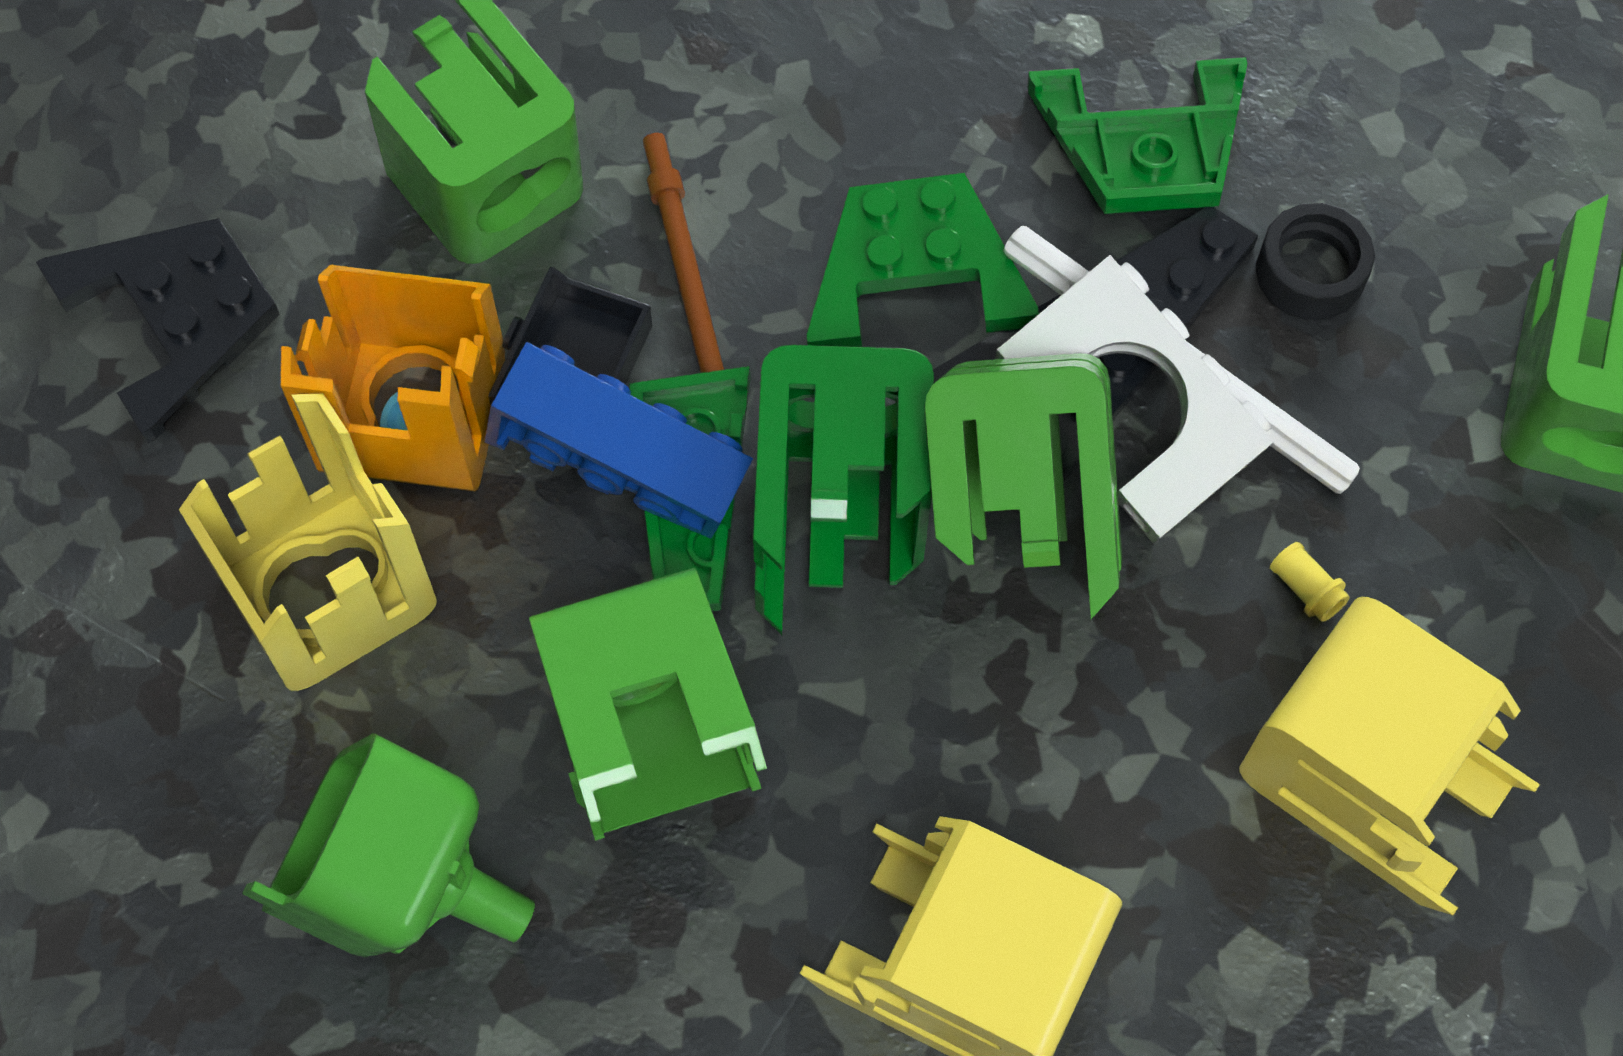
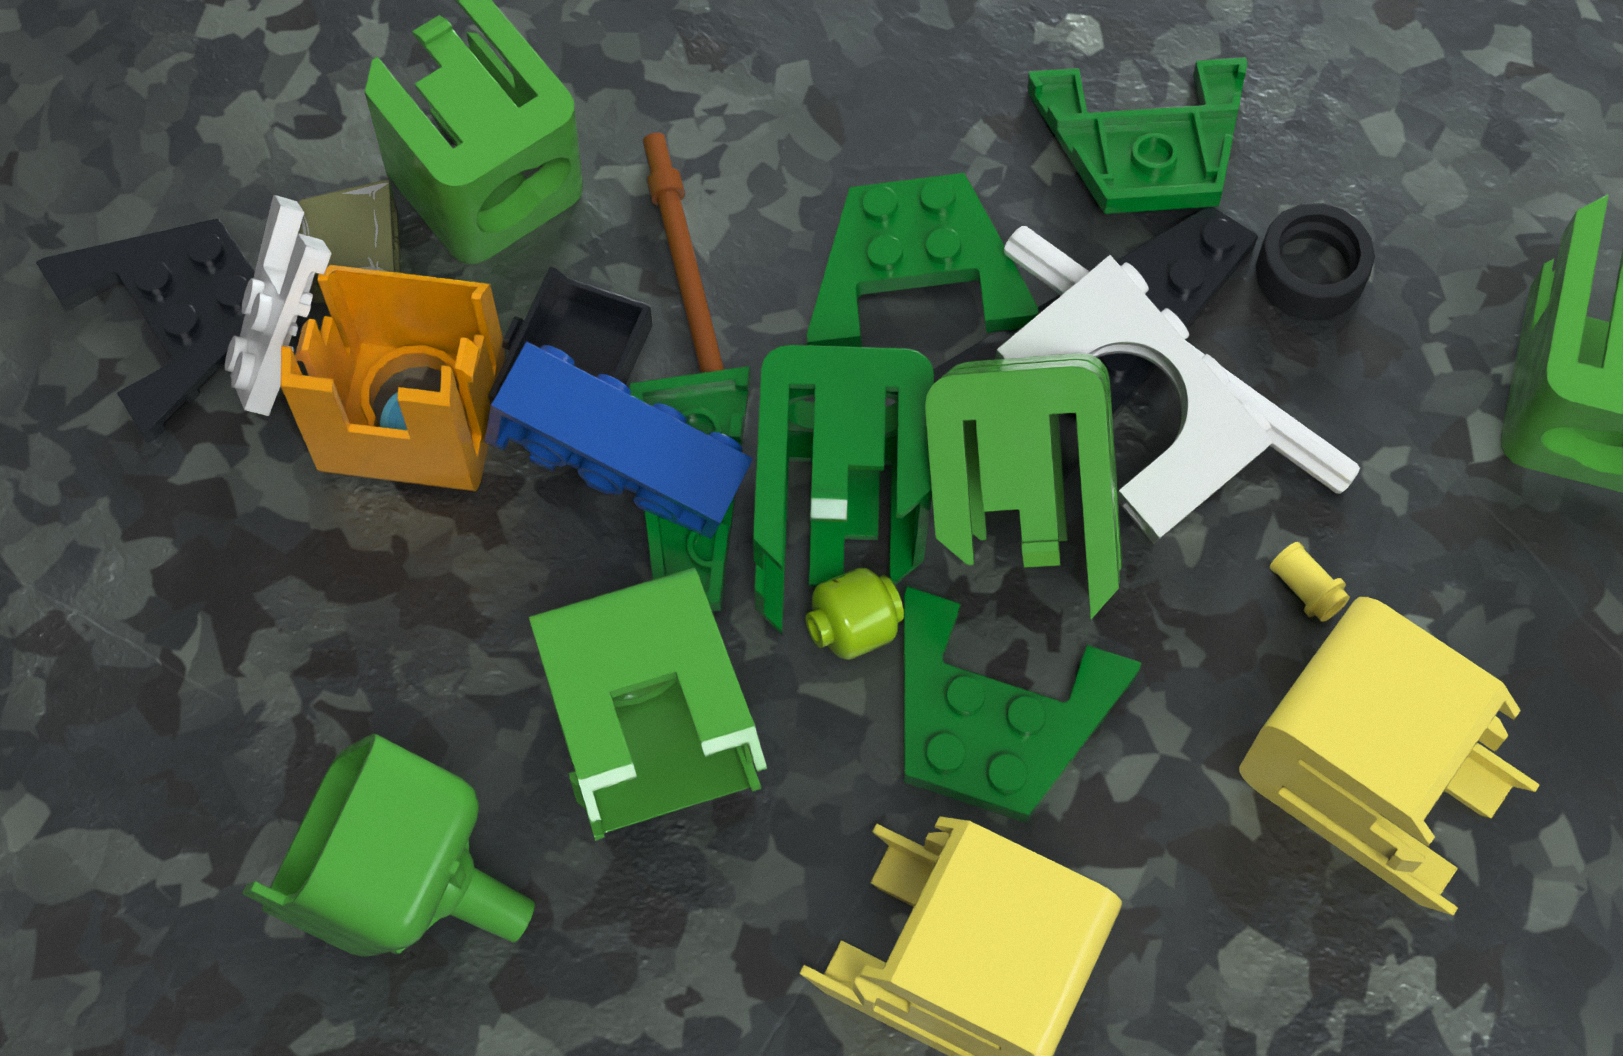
(273, 304): none -> white wing
(290, 526): light yellow piece -> none
(357, 228): none -> olive torso
(854, 613): none -> lime head
(988, 737): none -> green wing

